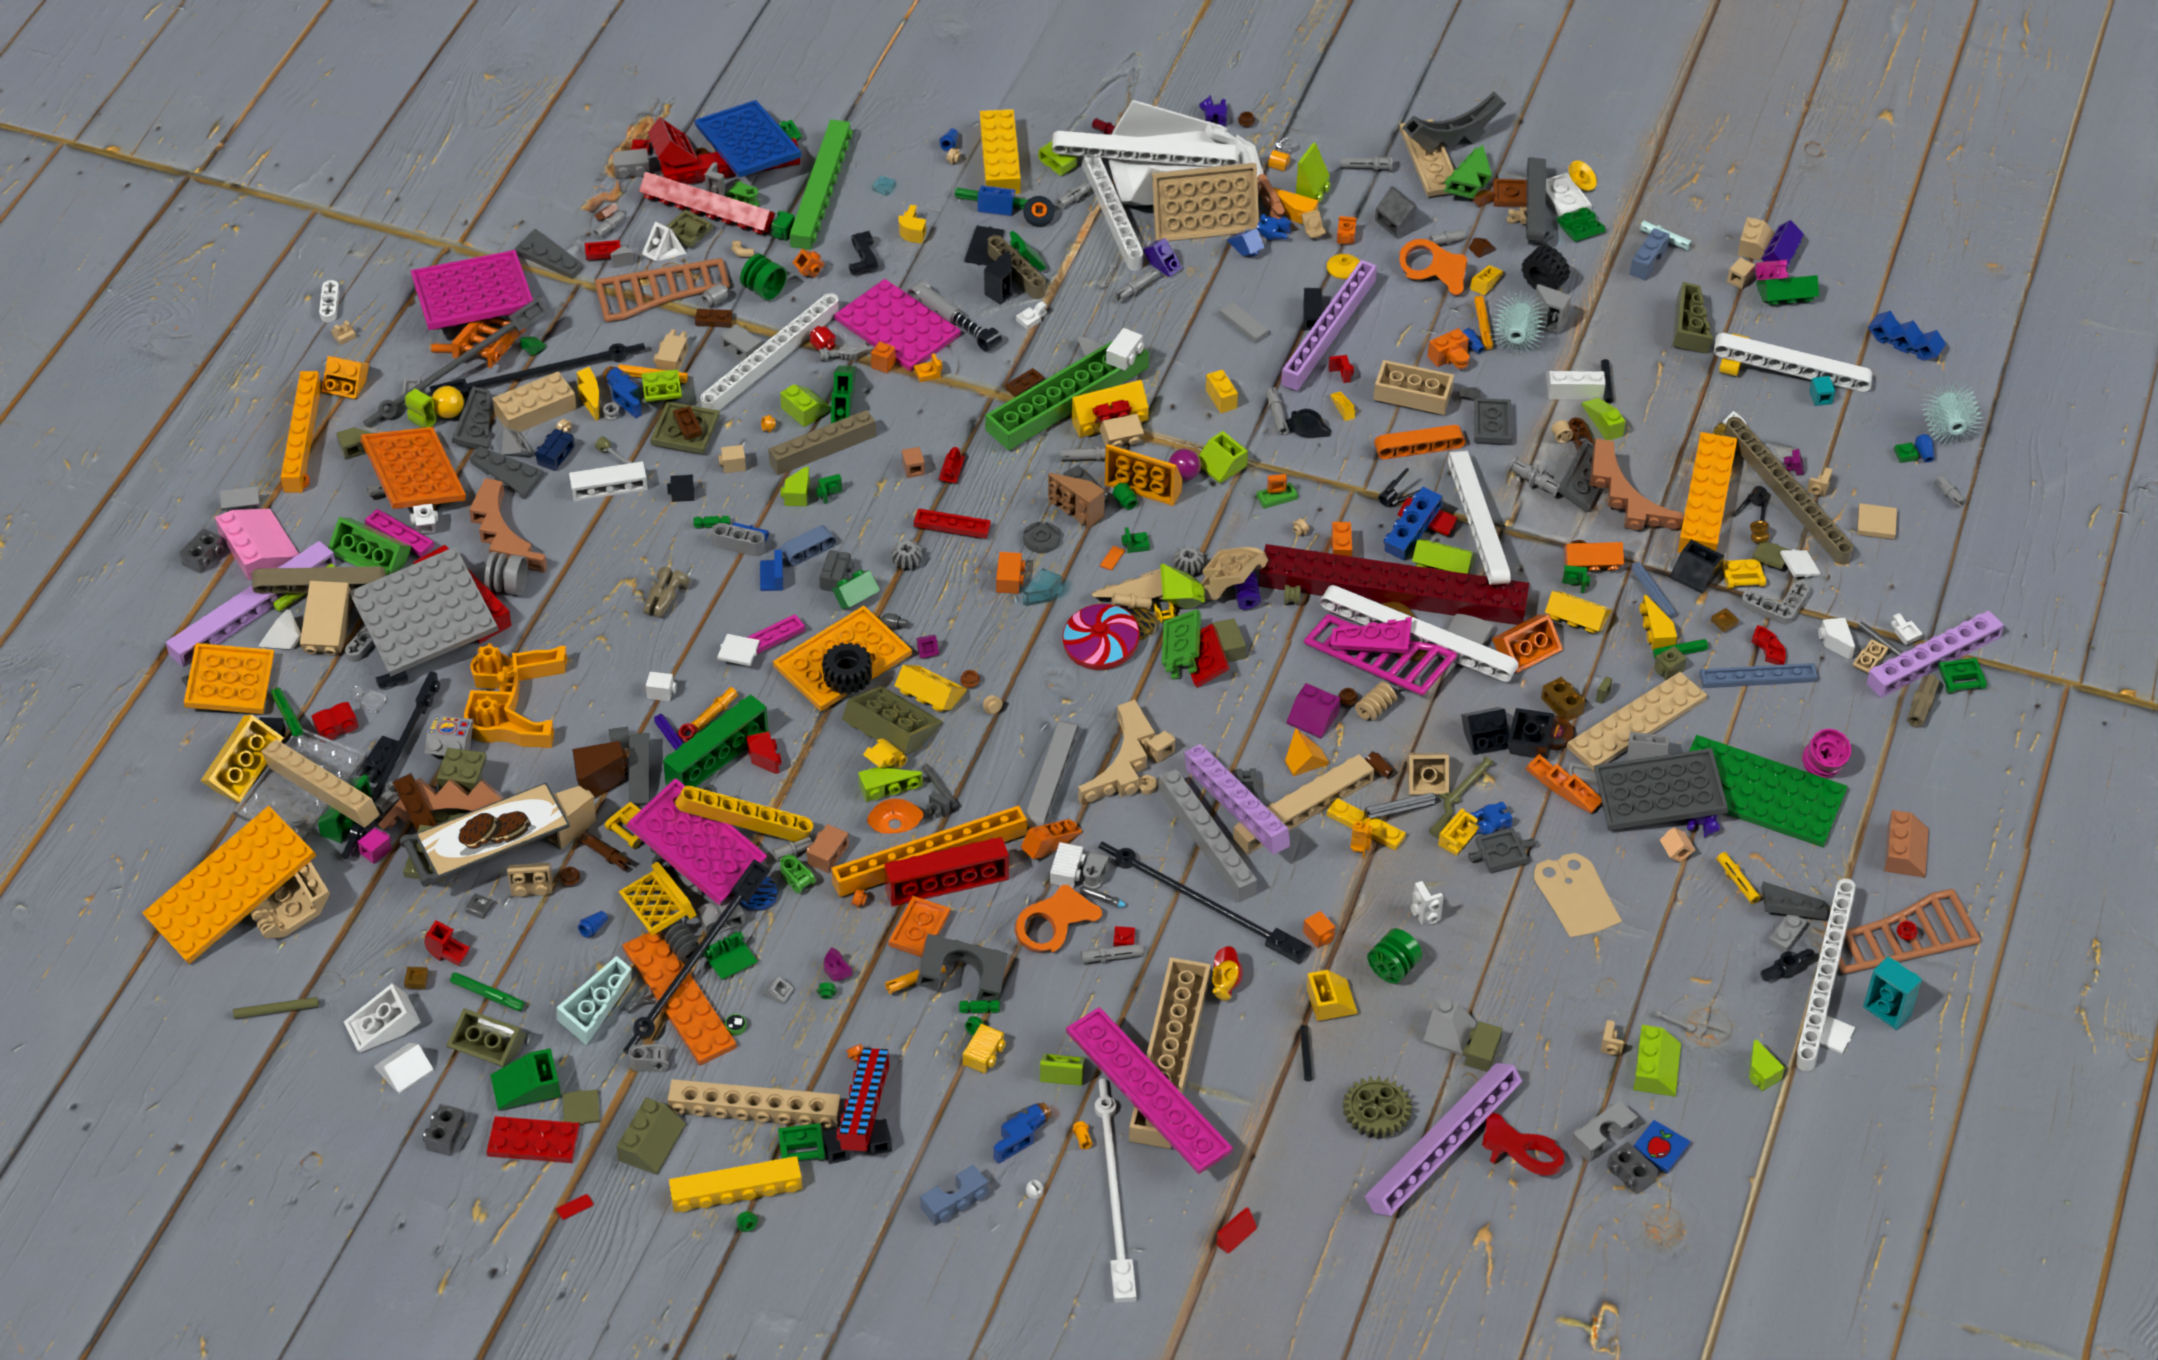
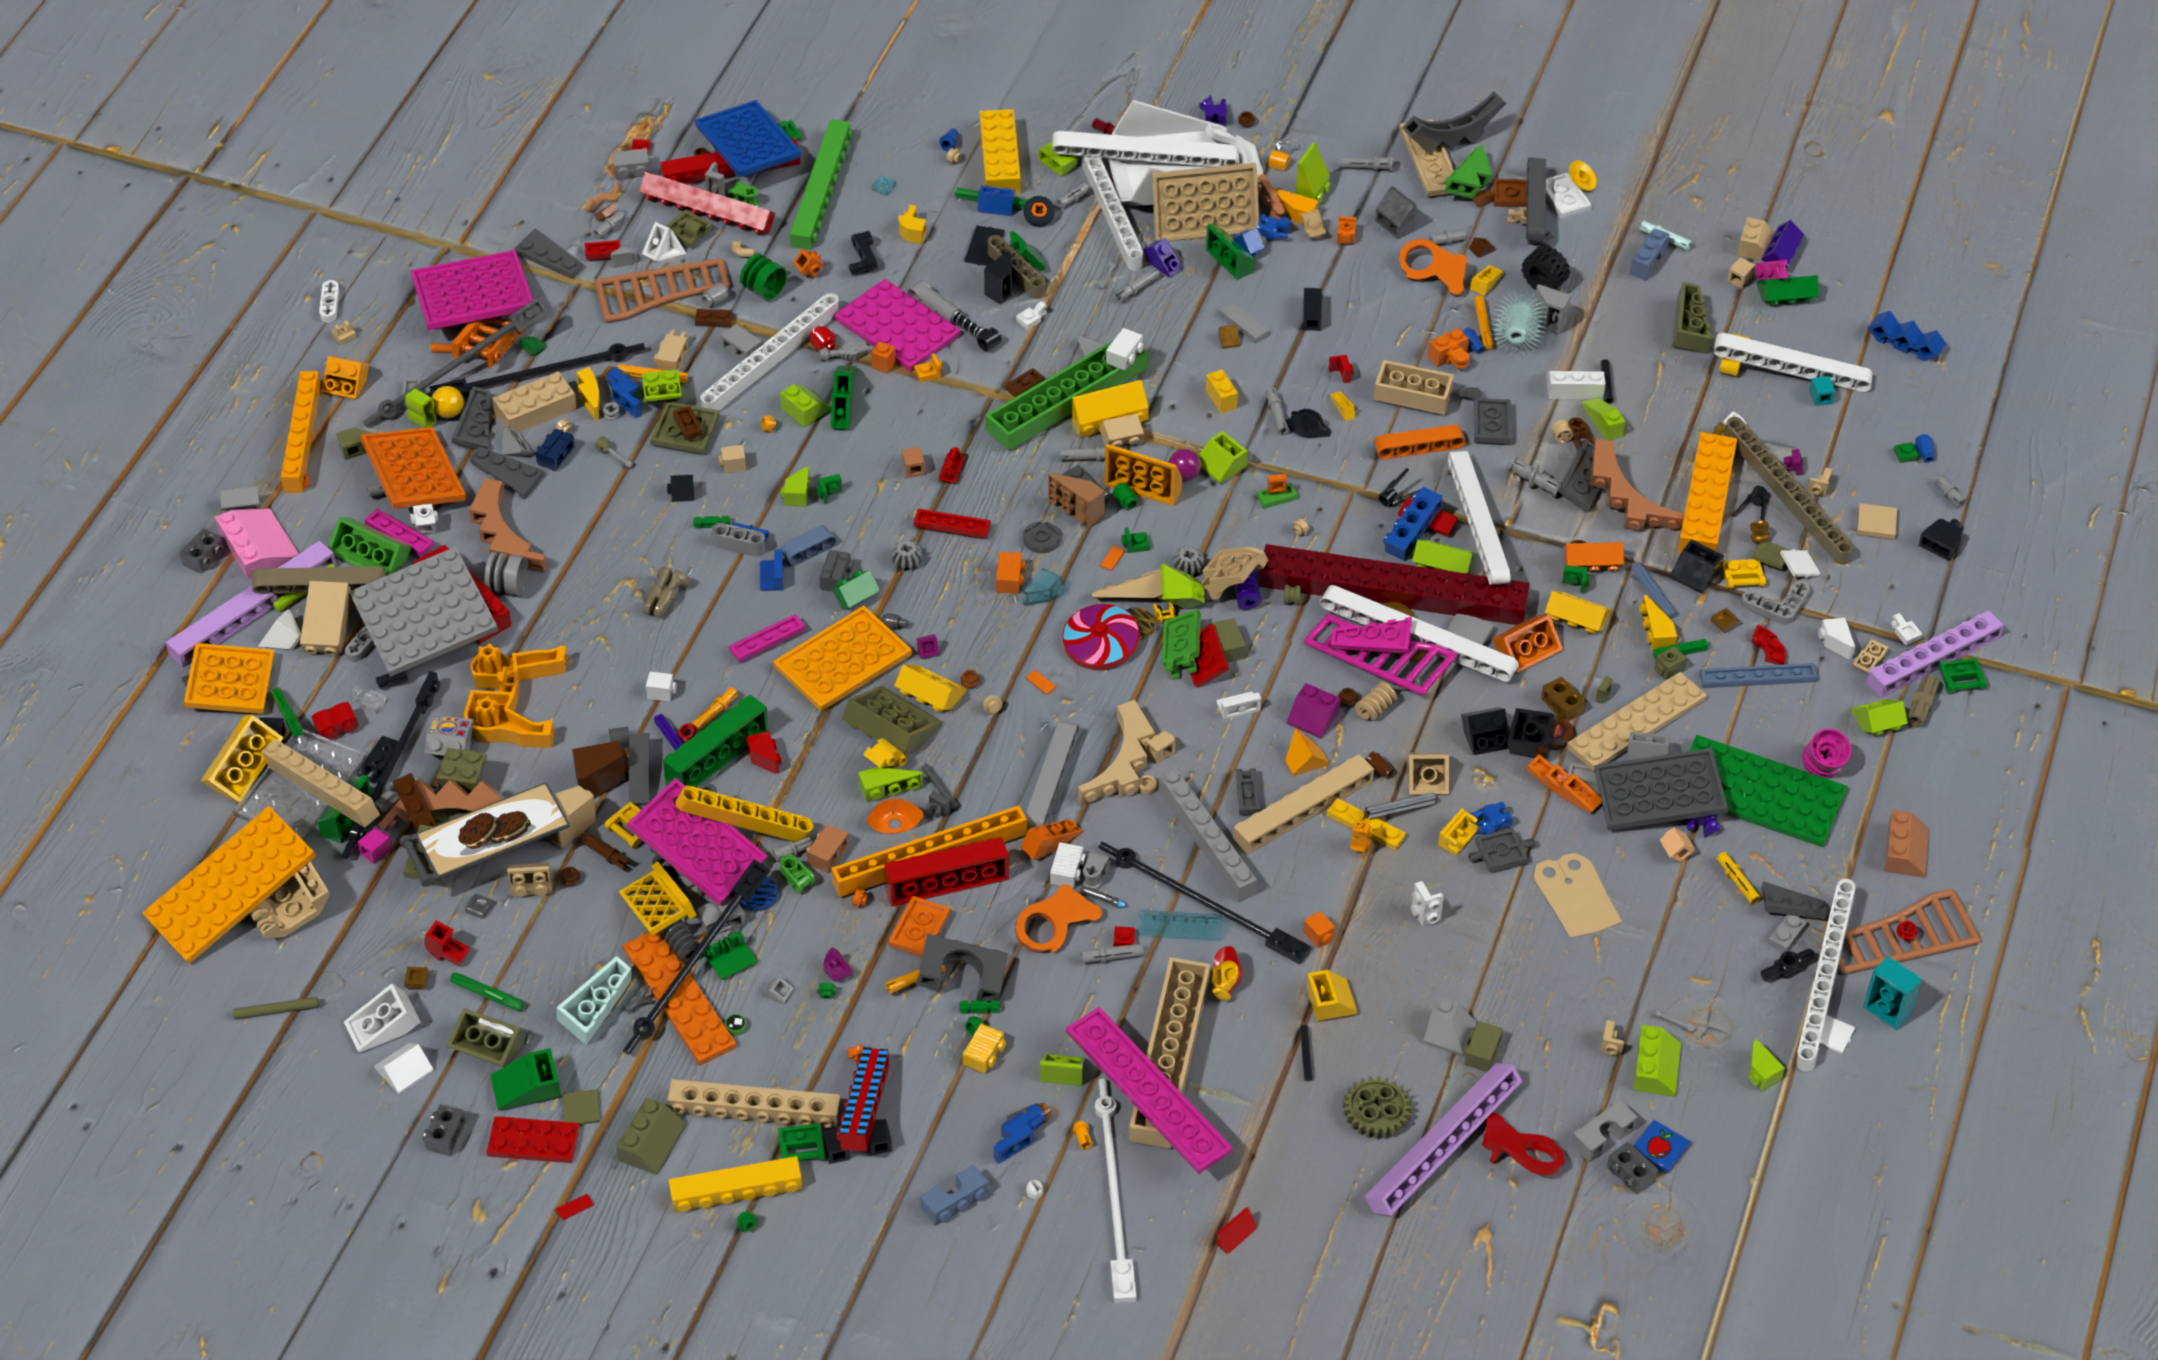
(592, 923): blue cone -> none
(608, 481): white brick -> none
(647, 1057): light grey piece -> none
(671, 144): red slope -> none
(738, 649): white piece -> none
(783, 225): green brick -> none
(822, 442): dark tan brick -> none
(847, 657): black tyre -> none
(1041, 682): none -> orange window
(1119, 409): red hinge -> none
(1131, 601): tan pin -> none
(1179, 924): none -> clear light blue fence
(1228, 252): none -> green slope
(1229, 336): none -> pearl gold slope
(1237, 799): lavender brick -> none
(1239, 705): none -> white panel
(1328, 325): lavender brick -> none
(1341, 538): orange brick -> none
(1342, 265): yellow dish -> none
(1394, 955): green wheel -> none
(1450, 798): olive piece -> none
(1580, 224): green slope -> none
(1877, 637): flat silver bar -> none
(1880, 715): none -> lime slope
(1942, 538): none -> black torso
(1952, 414): light aqua piece -> none

